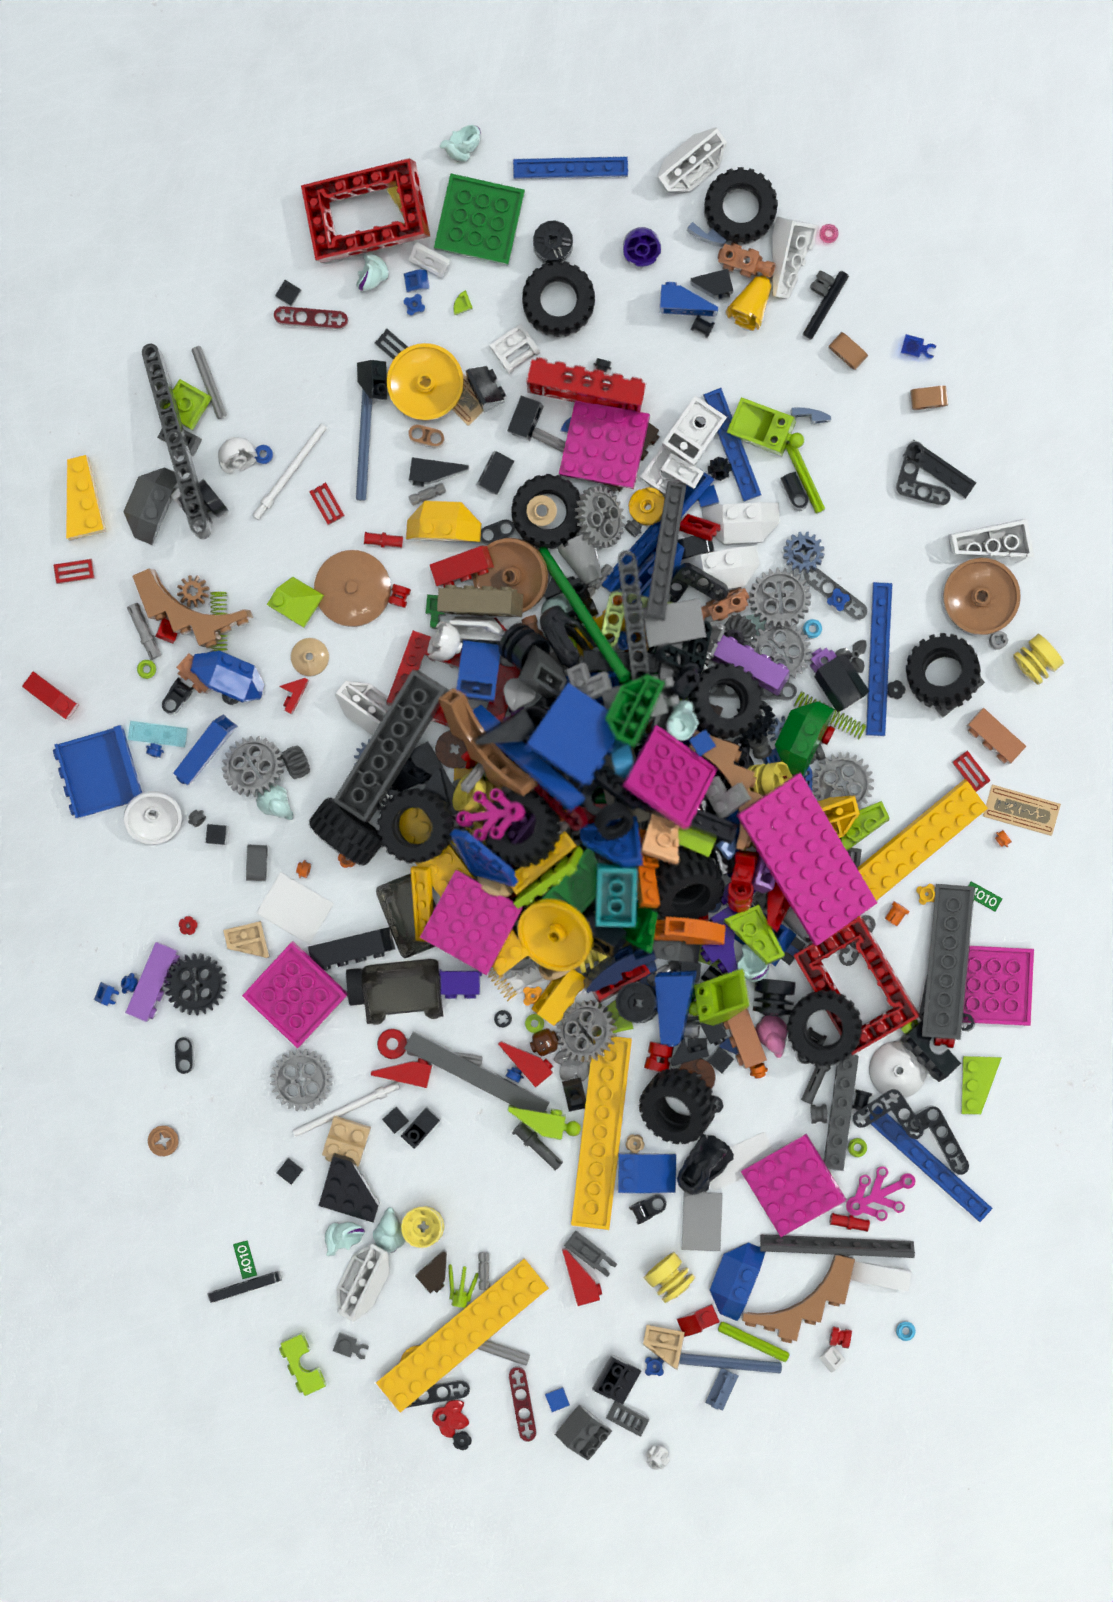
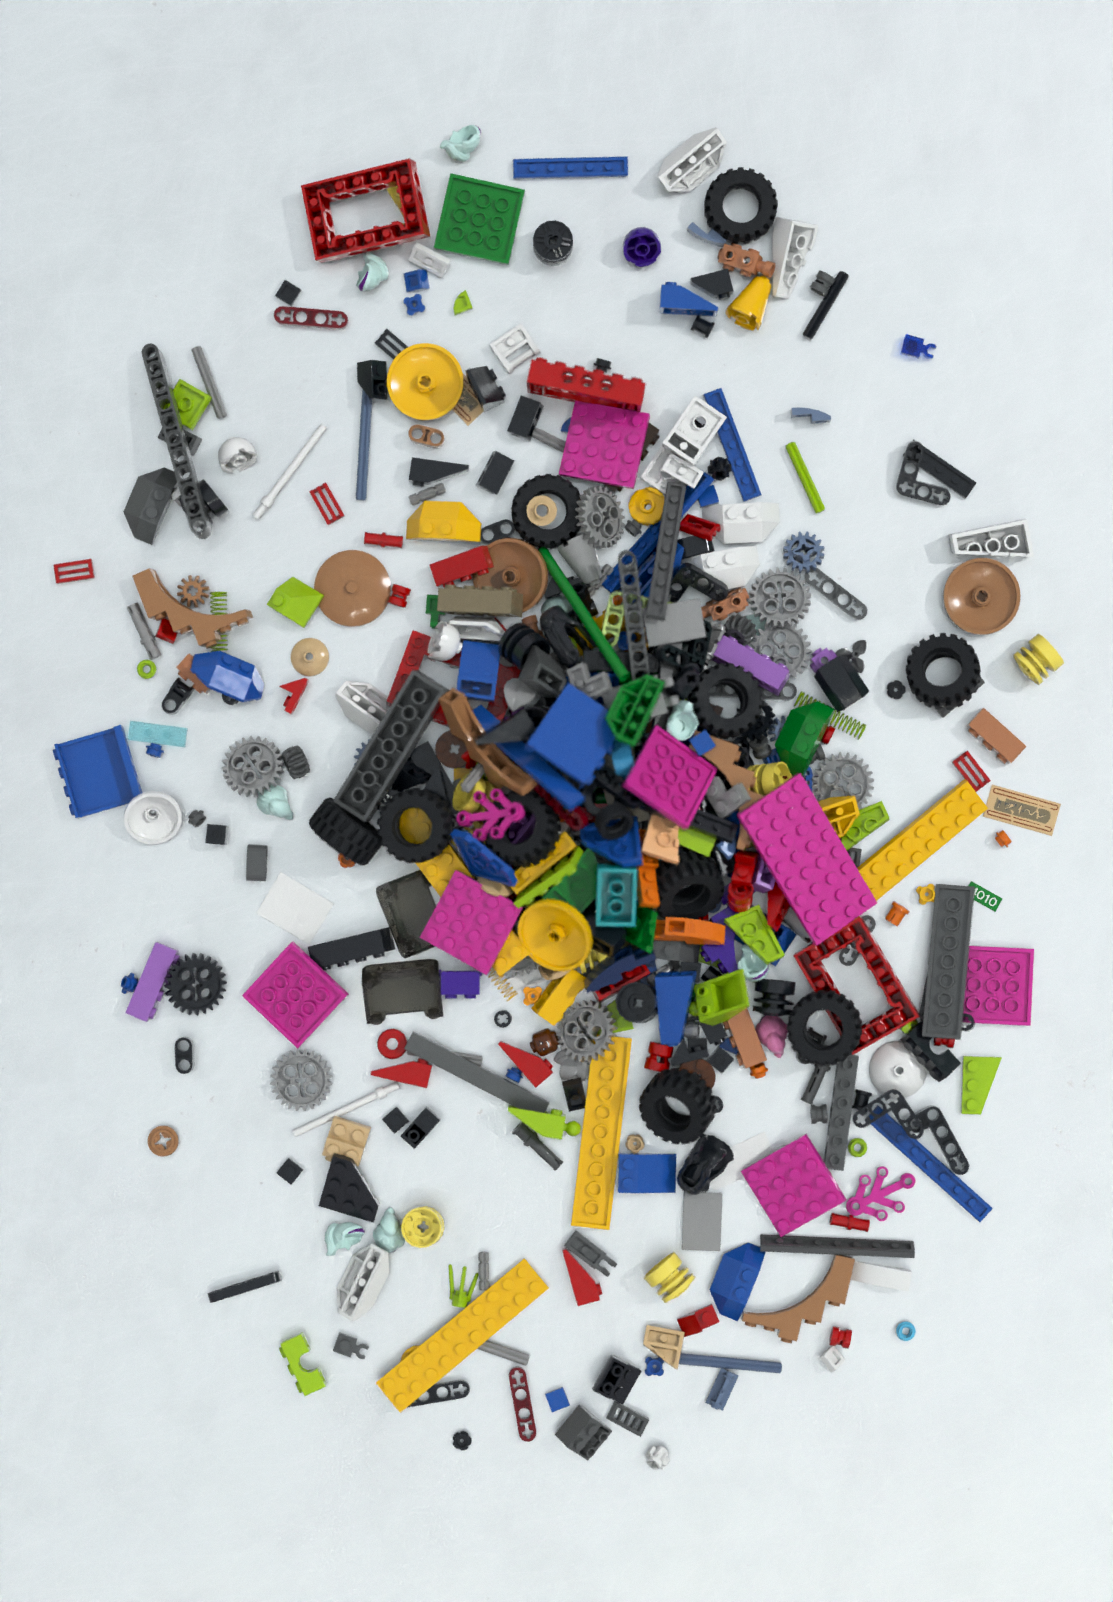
(50, 695): red slope -> none
(83, 505): yellow wedge -> none
(104, 994): blue tile -> none
(187, 920): red plate -> none
(204, 749): blue slope -> none
(245, 1259): green sticker -> none
(247, 939): tan wing -> none
(264, 460): blue plate -> none
(303, 869): orange plate -> none
(354, 986): black tyre -> none
(422, 898): yellow tile -> none
(434, 1273): dark brown slope -> none
(453, 1418): red plate -> none
(534, 1017): lime plate -> none
(558, 273): black tyre -> none
(647, 1208): black piece -> none
(753, 1341): lime axle -> none
(759, 425): lime slope -> none
(763, 898): dark grey wheel -> none
(794, 489): black piece -> none
(794, 947): black piece -> none
(817, 624): medium azure plate -> none
(828, 227): clear pink plate -> none
(833, 599): blue plate -> none
(848, 351): medium nougat beam -> none
(879, 659): blue tile -> none
(929, 397): medium nougat beam -> none
(992, 641): light grey bush -> none

